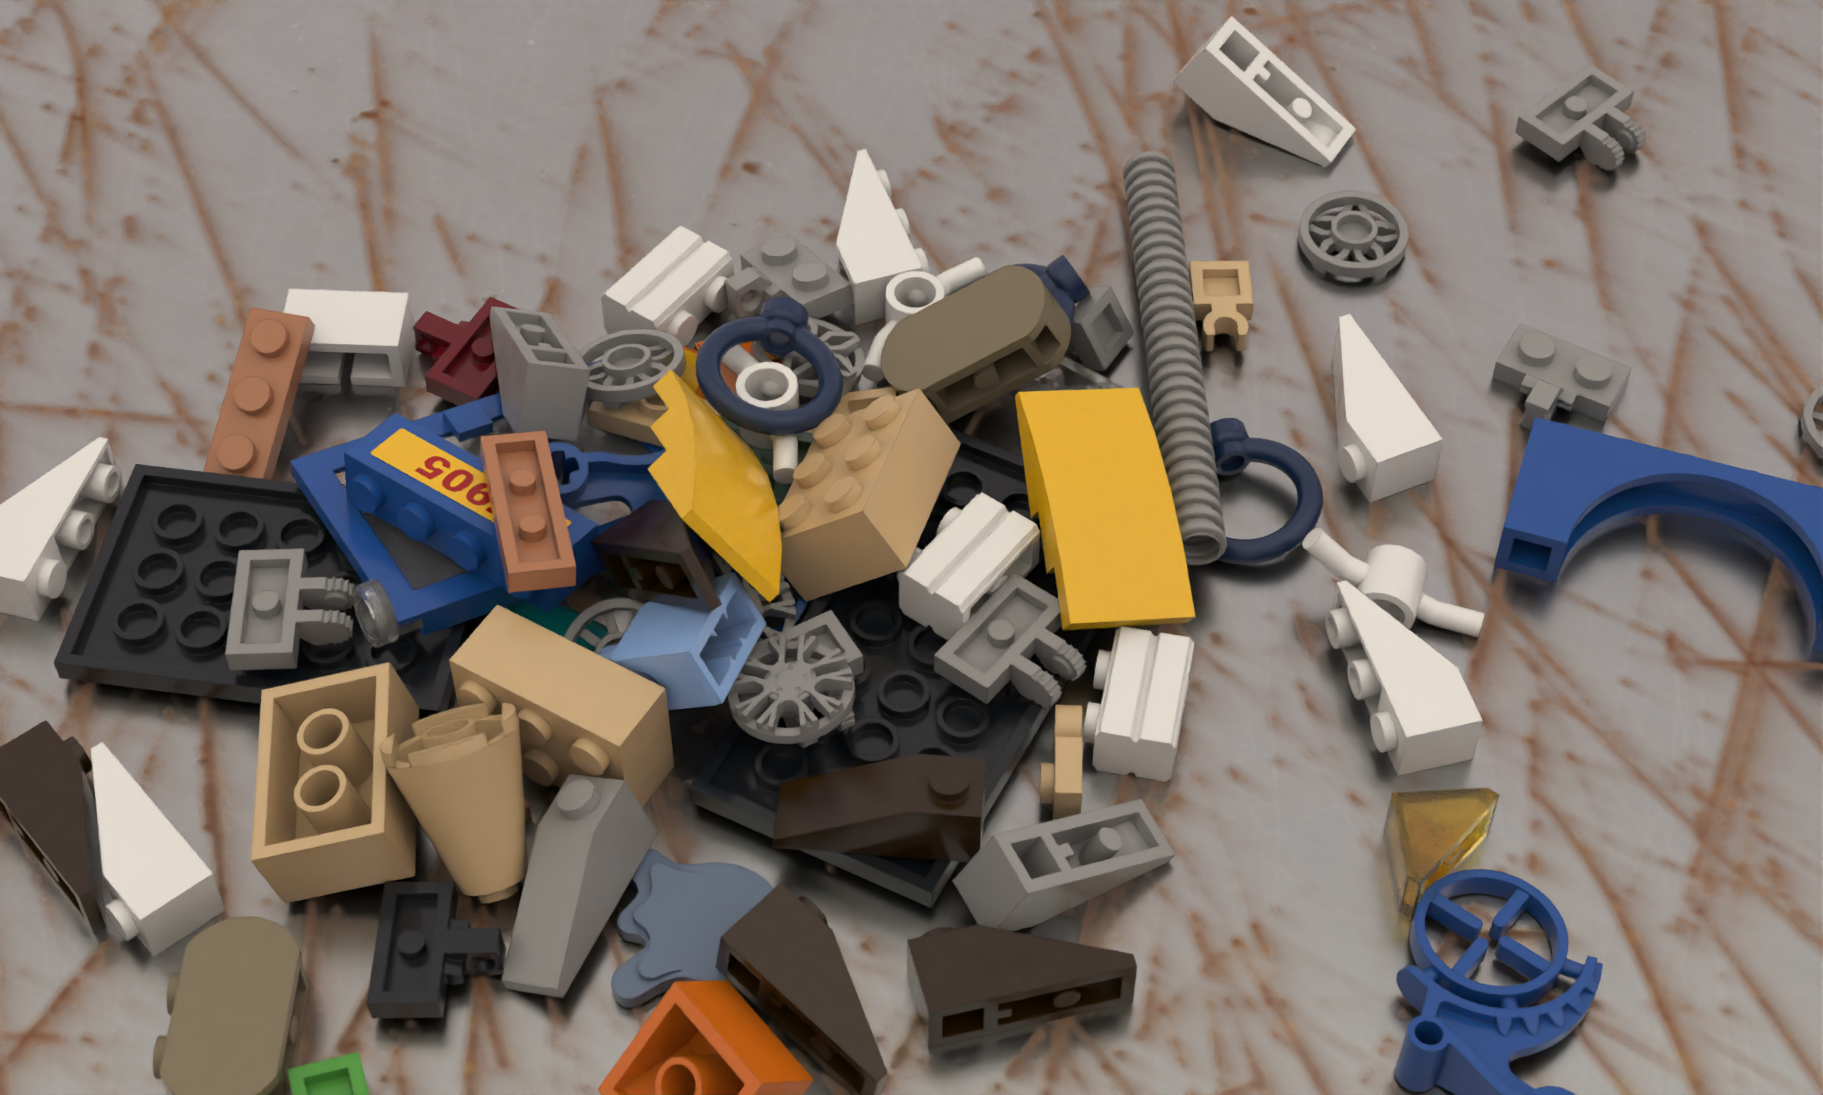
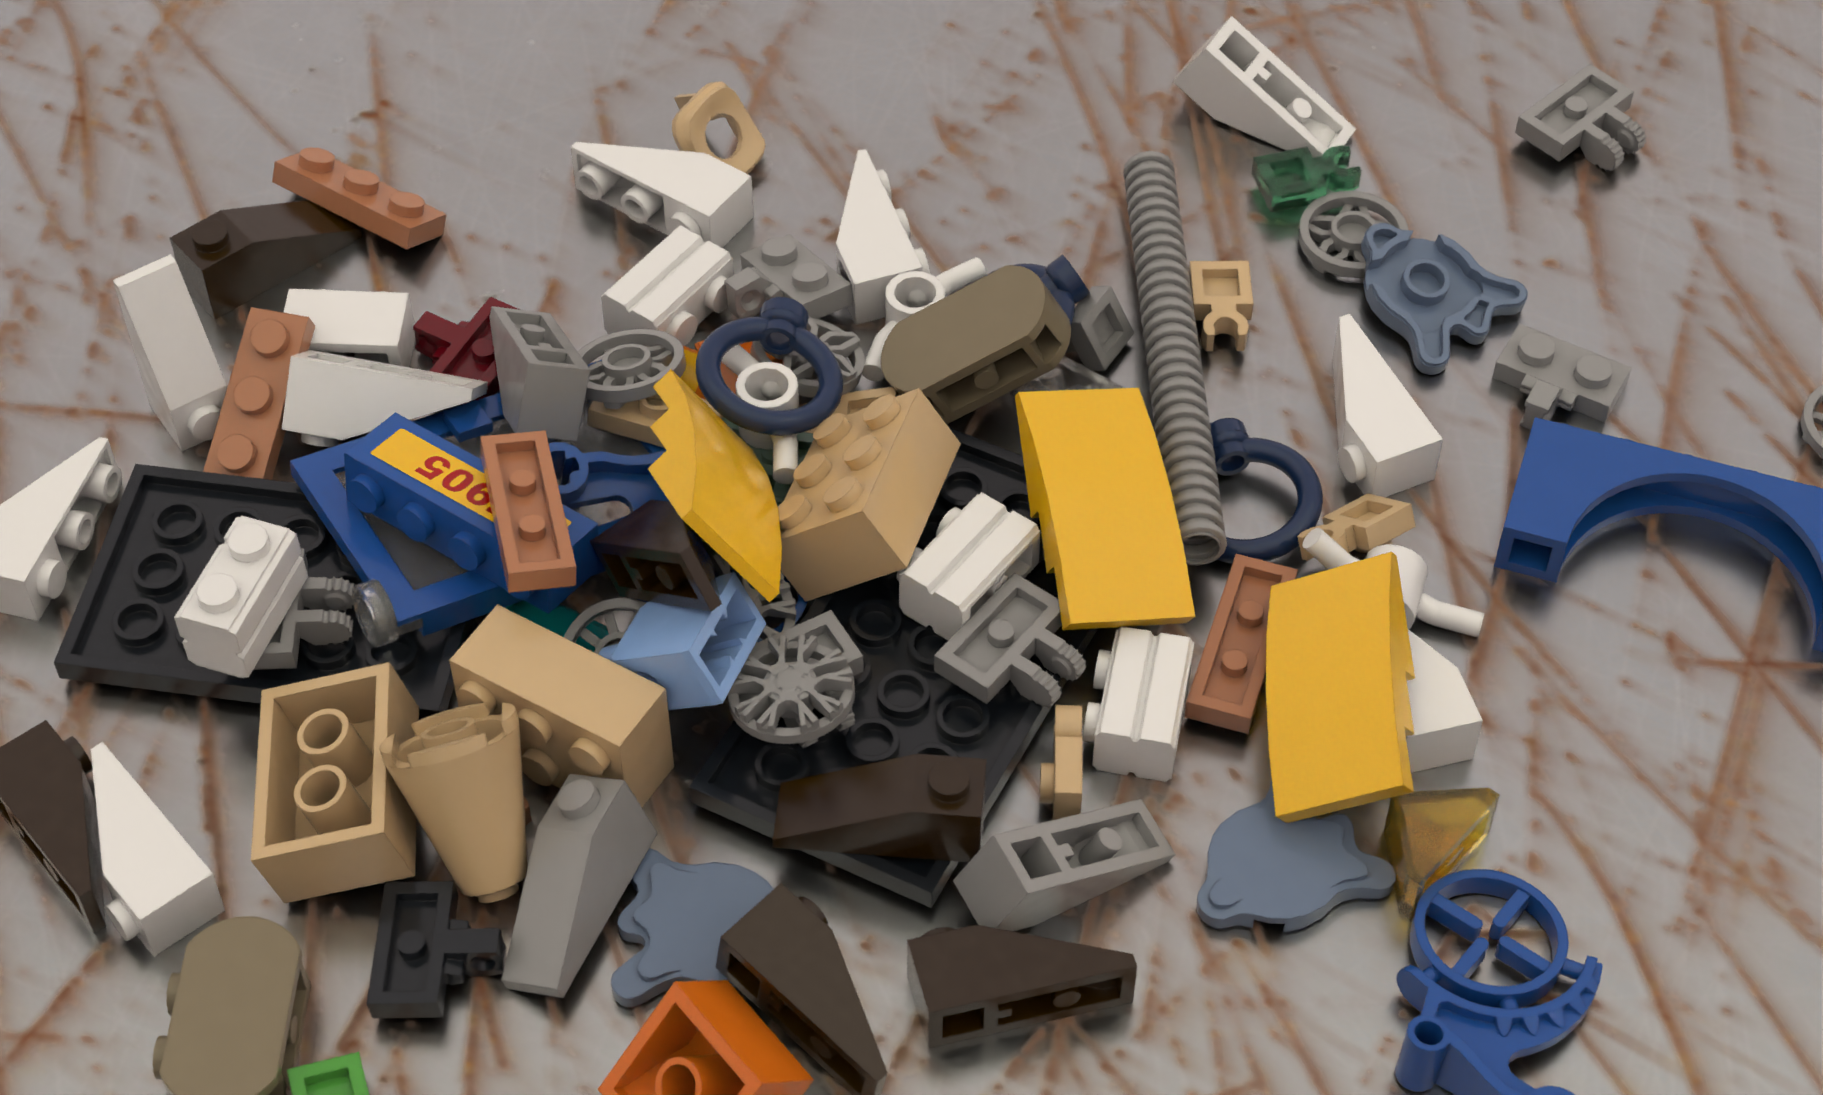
(172, 351): none -> white slope
(241, 597): none -> white brick
(254, 249): none -> dark brown slope
(349, 396): none -> white slope
(359, 197): none -> nougat plate
(666, 188): none -> white slope
(710, 103): none -> tan piece
(1235, 652): none -> nougat plate
(1285, 870): none -> sand blue tile
(1297, 179): none -> clear green plate
(1338, 689): none -> yellow slope
(1364, 524): none -> tan plate
(1433, 292): none -> sand blue tile

